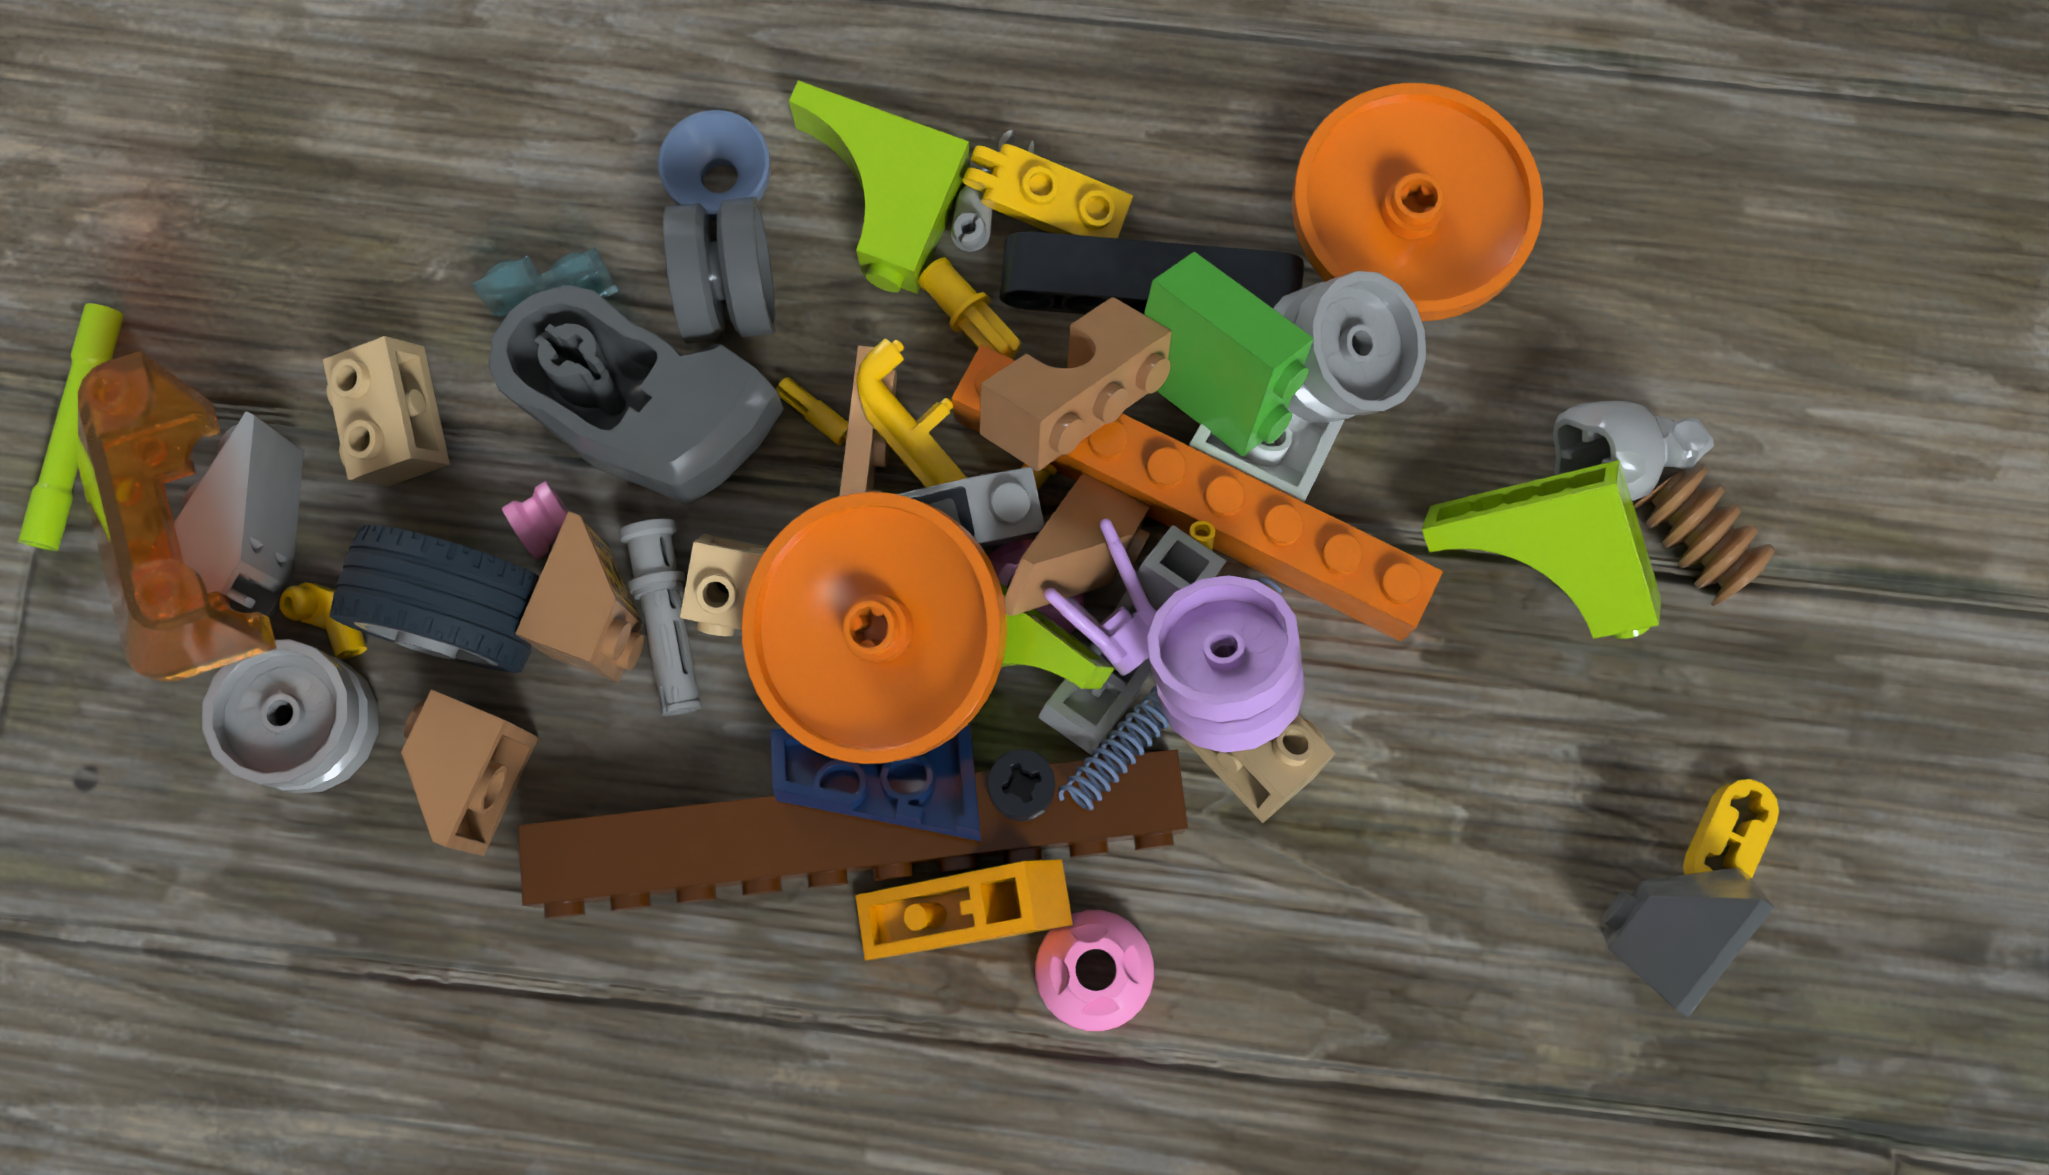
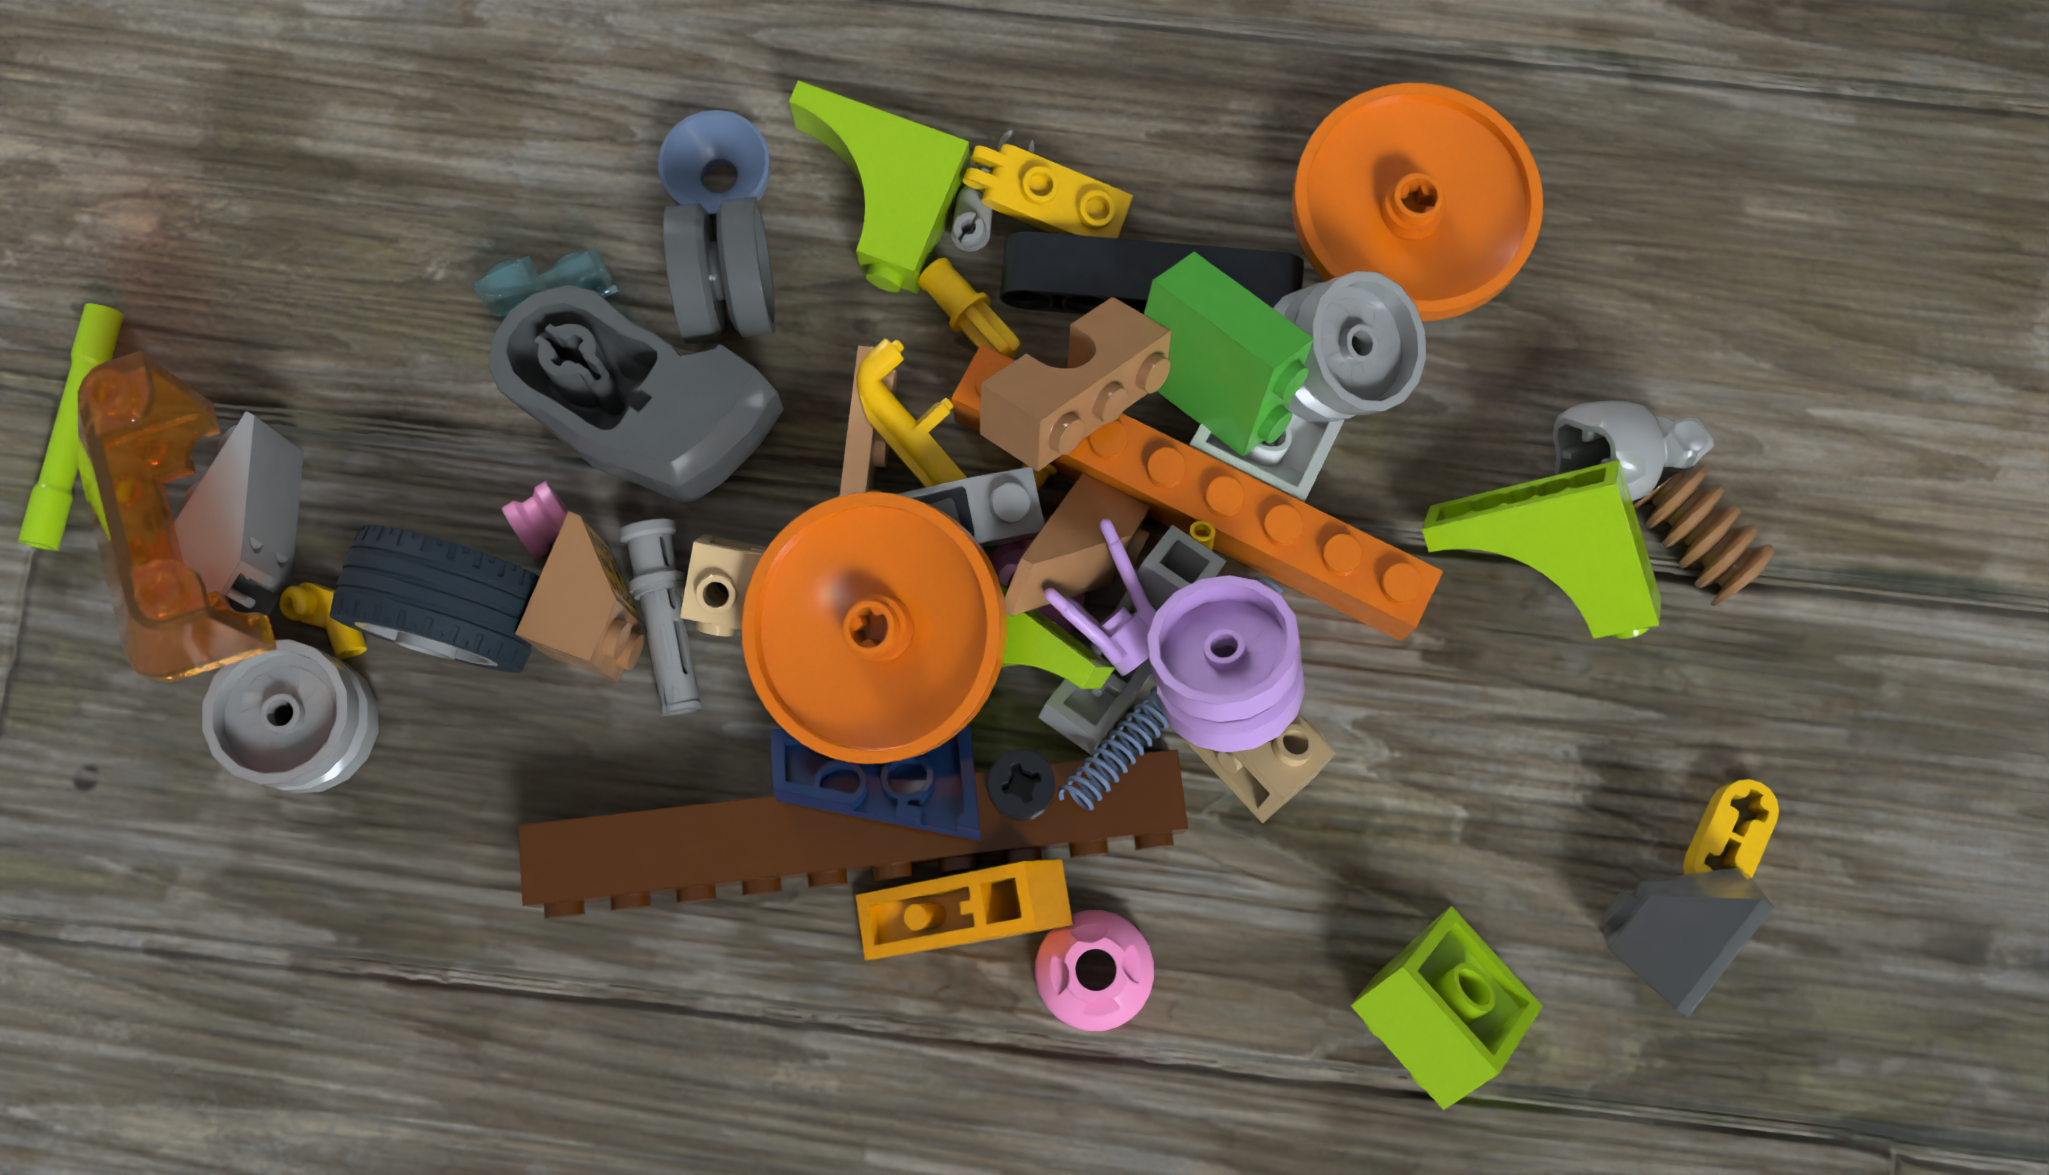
(385, 412): tan brick -> none
(463, 769): medium nougat slope -> none
(814, 410): yellow pin -> none
(1448, 1009): none -> lime slope

